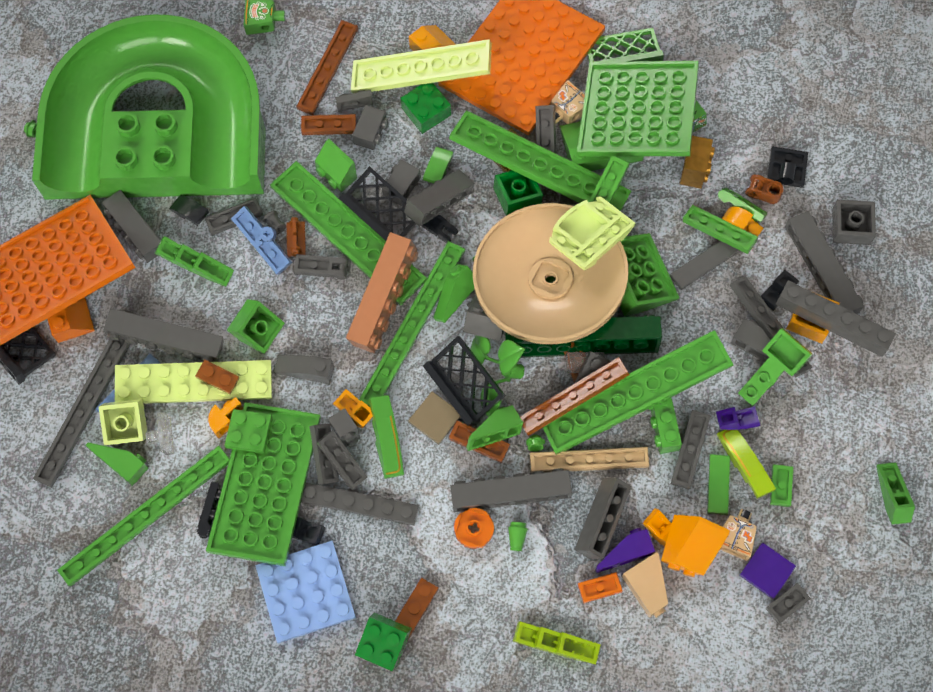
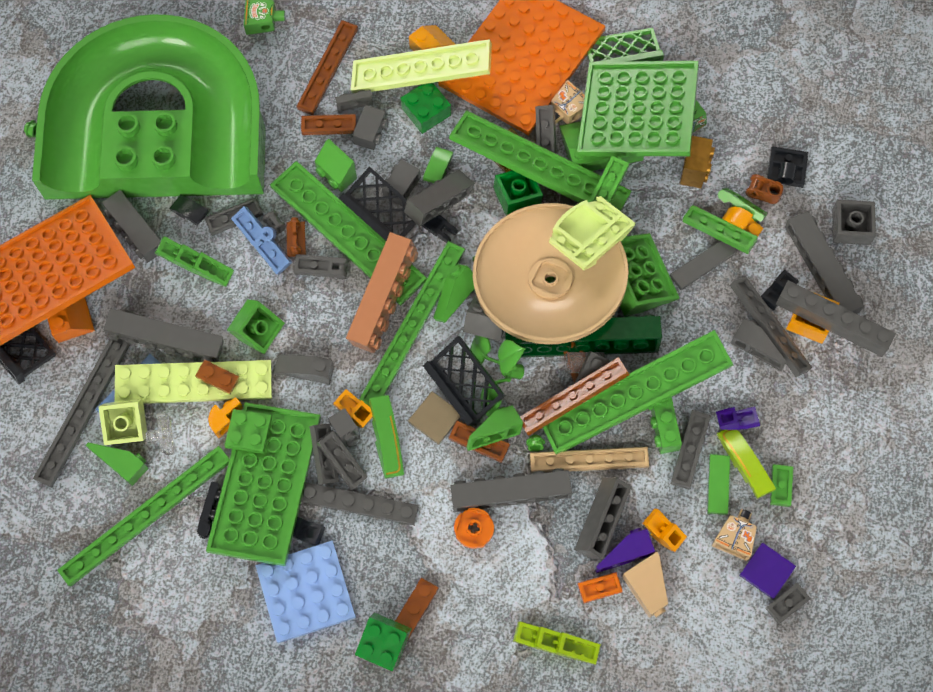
(517, 535): bright green cone -> none
(693, 544): light orange slope -> none
(784, 355): bright green plate -> none
(895, 494): bright green slope -> none

